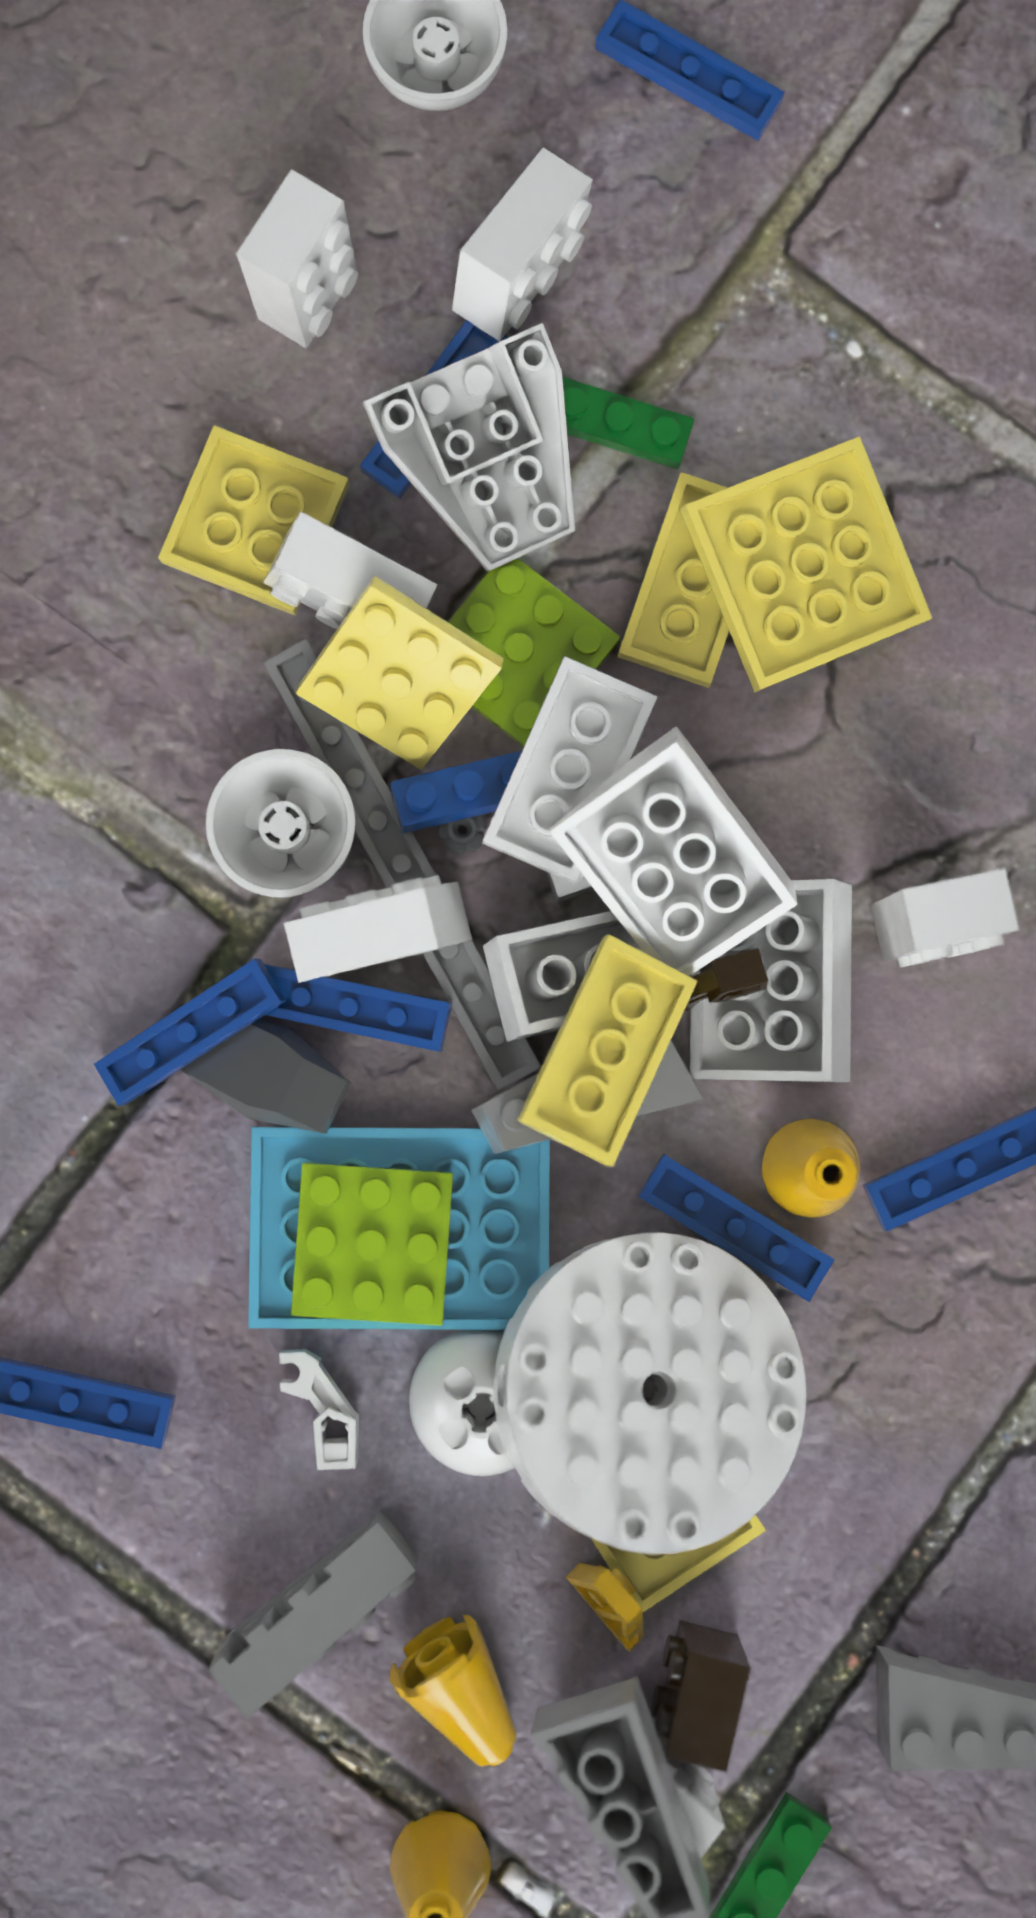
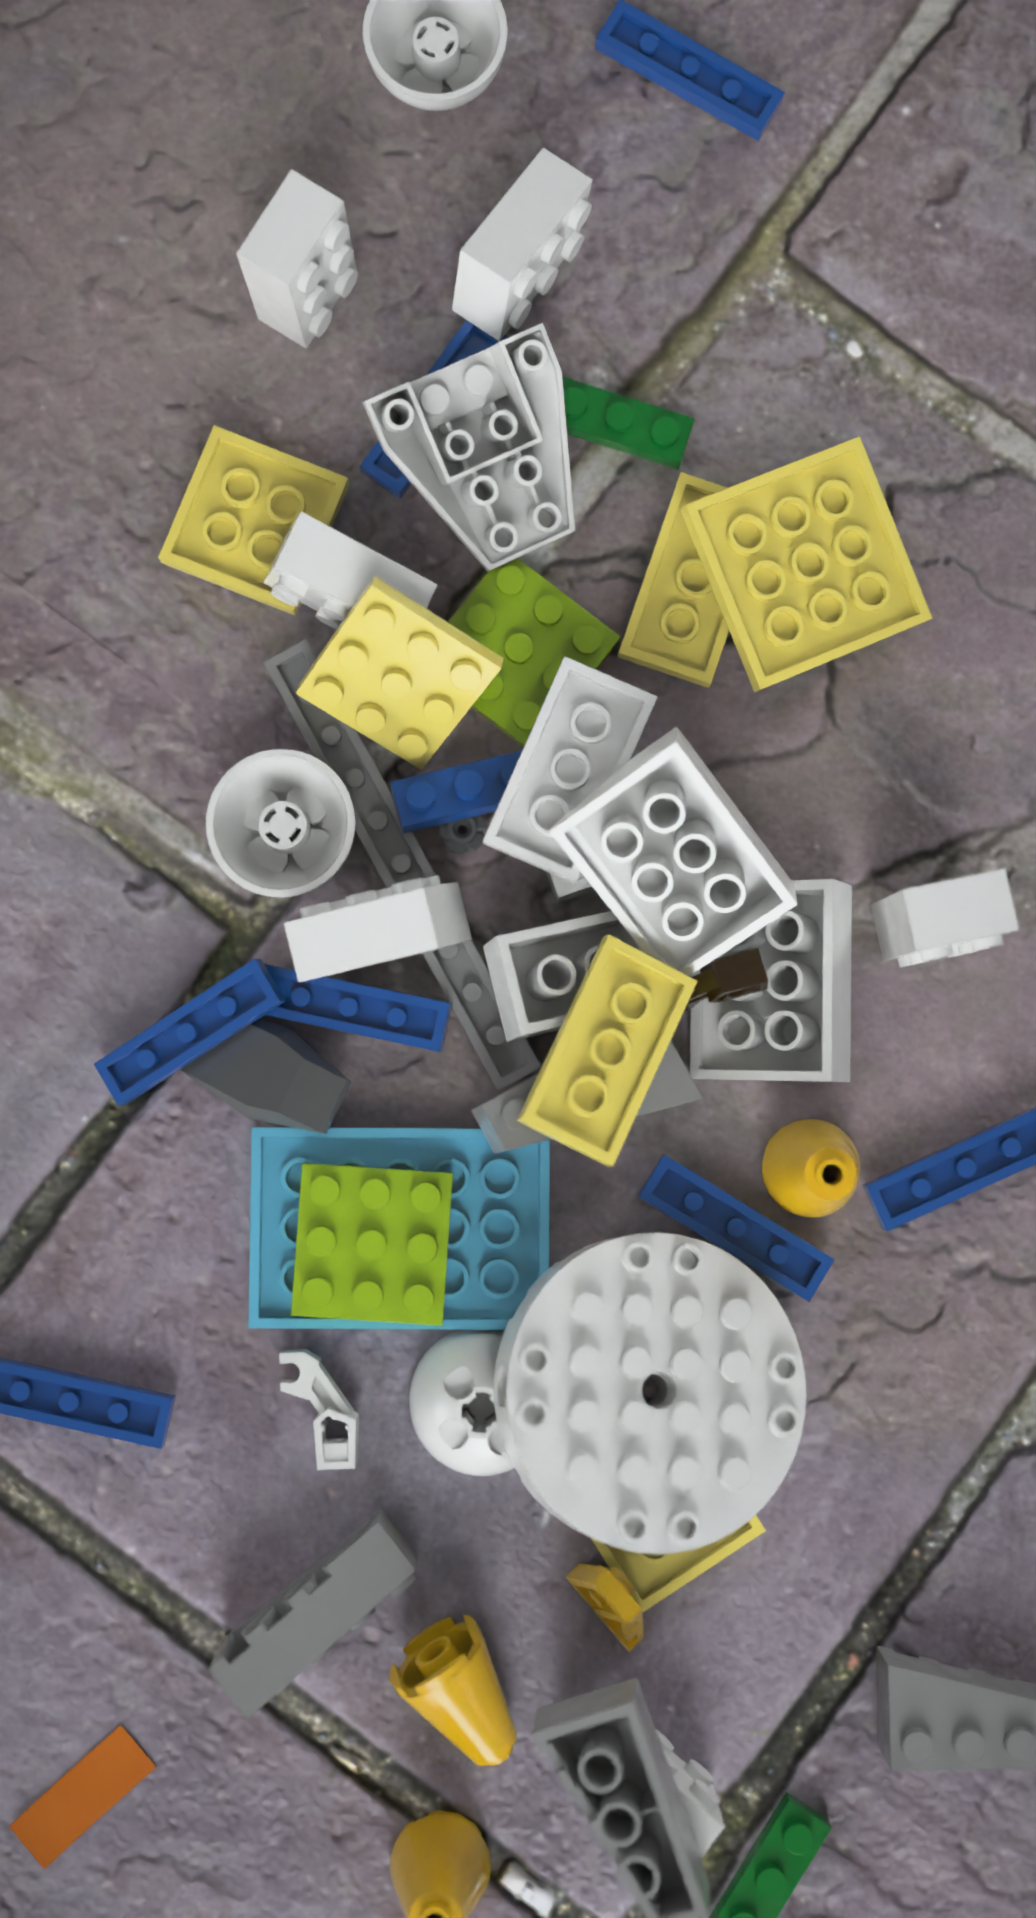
(82, 1796): none -> orange sticker
(701, 1695): dark brown brick -> none

